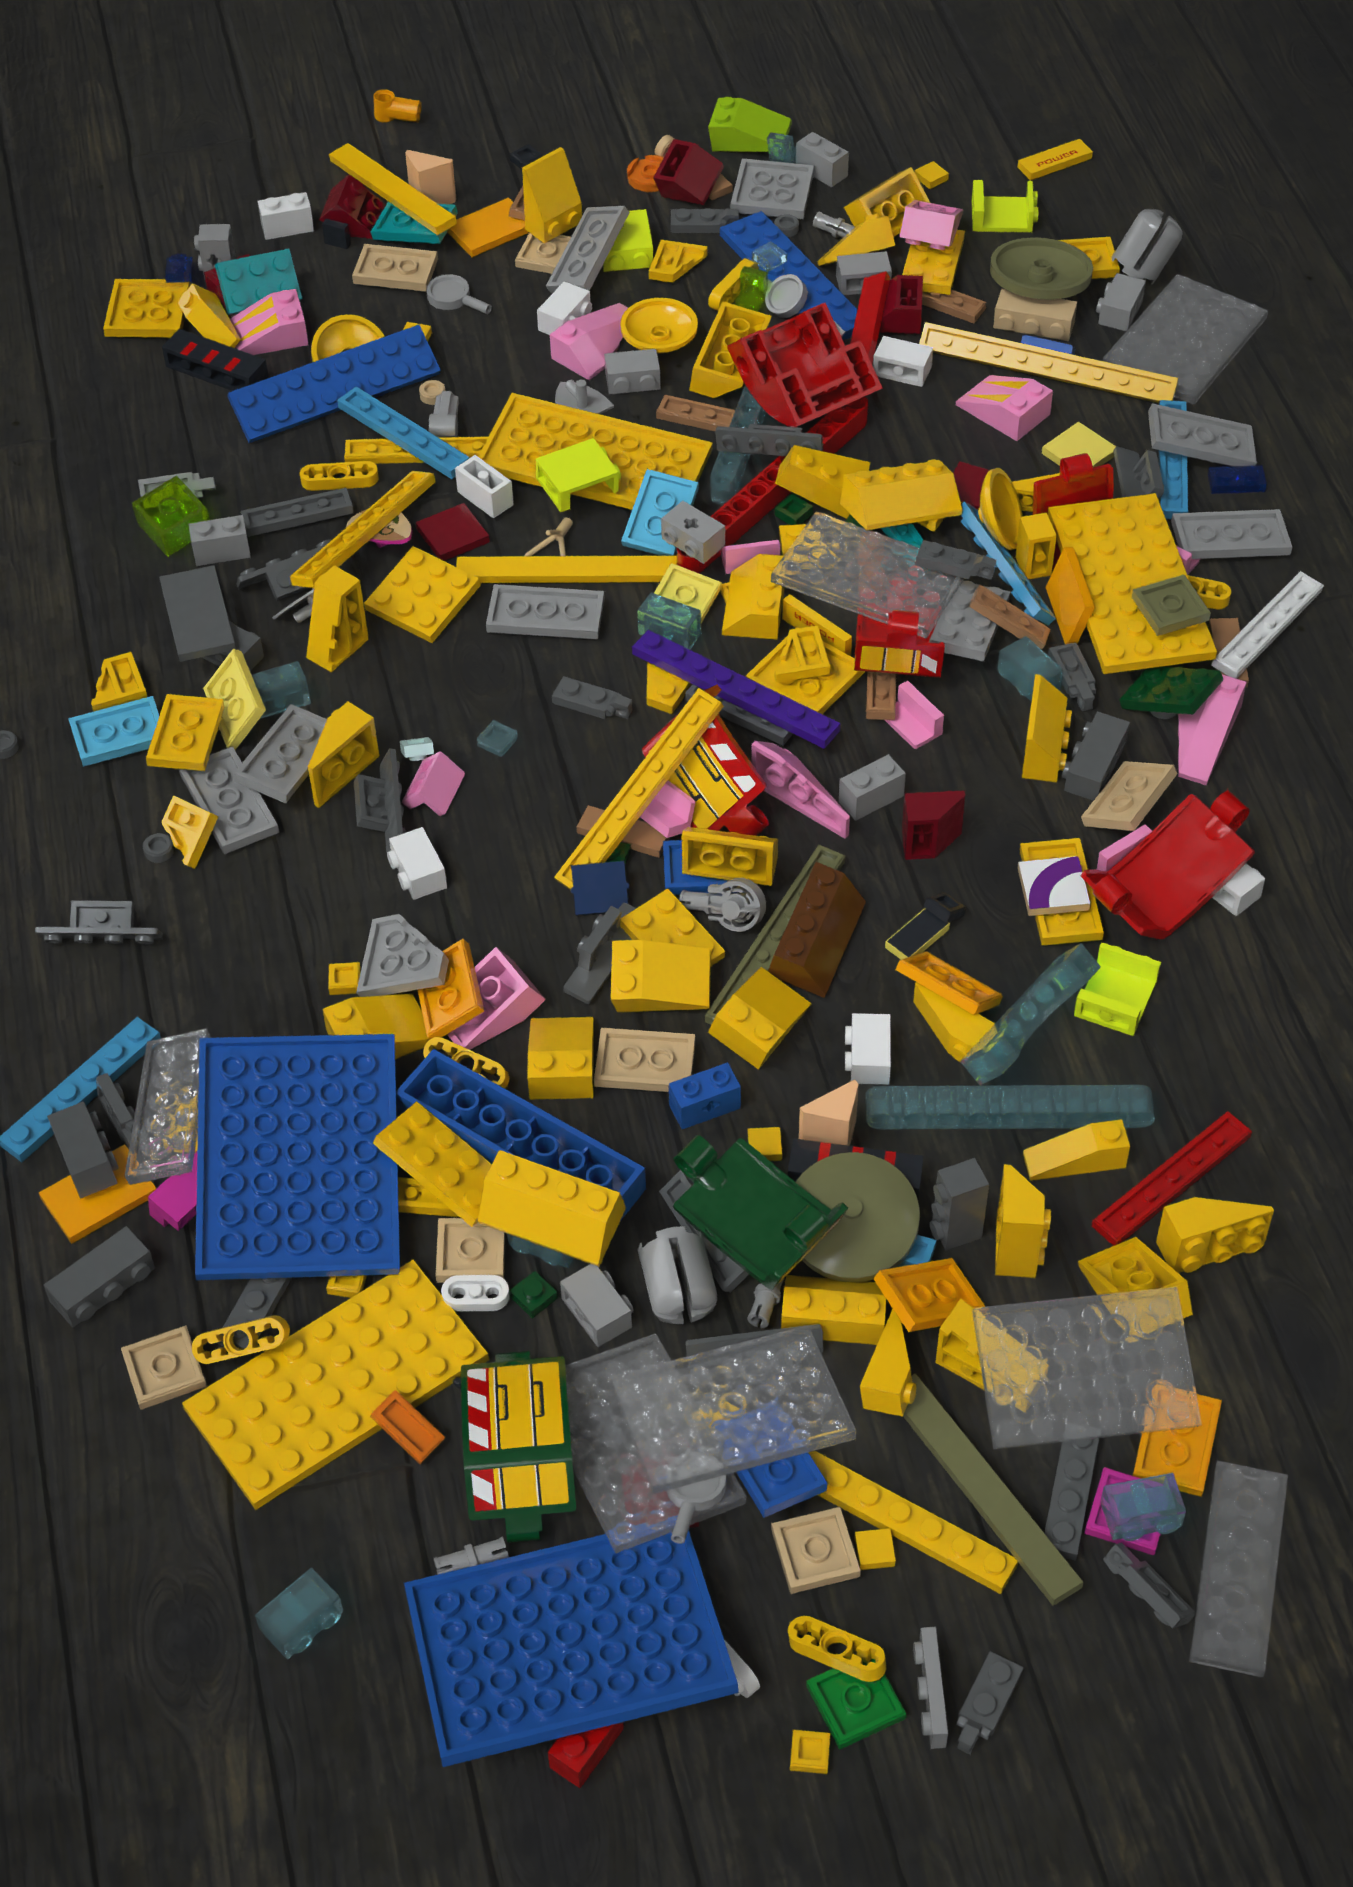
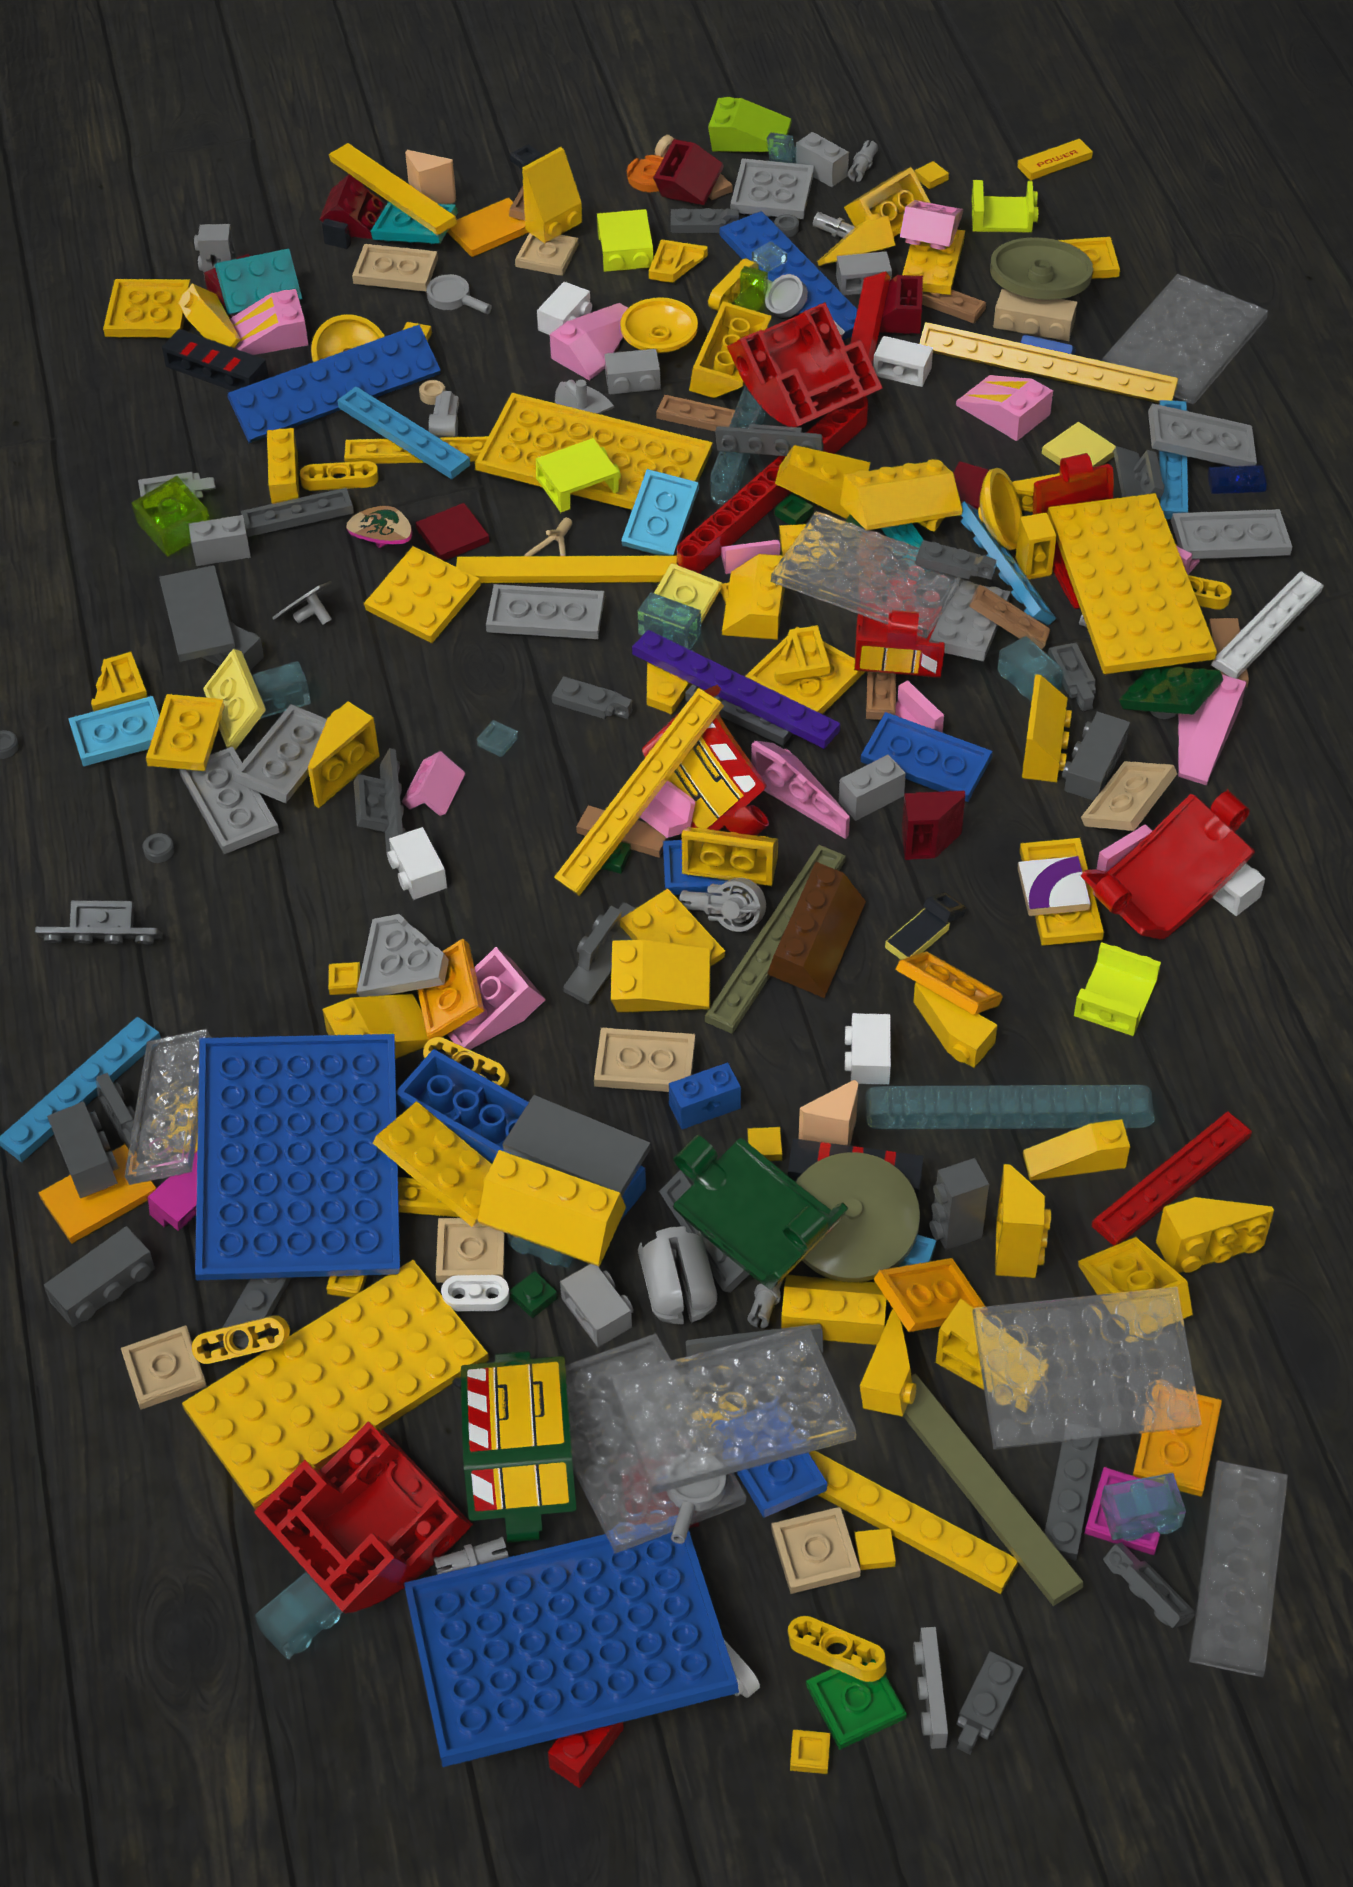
(179, 268): clear blue plate -> none
(188, 828): yellow wing -> none
(279, 572): dark grey bracket -> none
(282, 465): none -> yellow brick
(285, 215): white brick -> none
(336, 619): yellow wedge -> none
(363, 528): yellow tile -> none
(363, 1520): none -> red slope
(389, 107): light orange piece -> none
(407, 1426): orange tile -> none
(417, 748): light aqua plate -> none
(484, 486): white brick -> none
(561, 1058): yellow slope -> none
(576, 1145): none -> dark grey tile
(588, 247): light grey plate -> none
(598, 887): dark blue piece -> none
(693, 532): light grey brick -> none
(758, 1017): yellow slope -> none
(802, 616): yellow tile -> none
(862, 161): none -> light grey pin
(928, 755): none -> blue plate
(1006, 1038): clear light blue arch -> none
(1070, 596): light orange tile -> none
(1121, 301): light grey brick -> none
(1158, 251): light grey cylinder -> none
(1171, 605): olive plate -> none

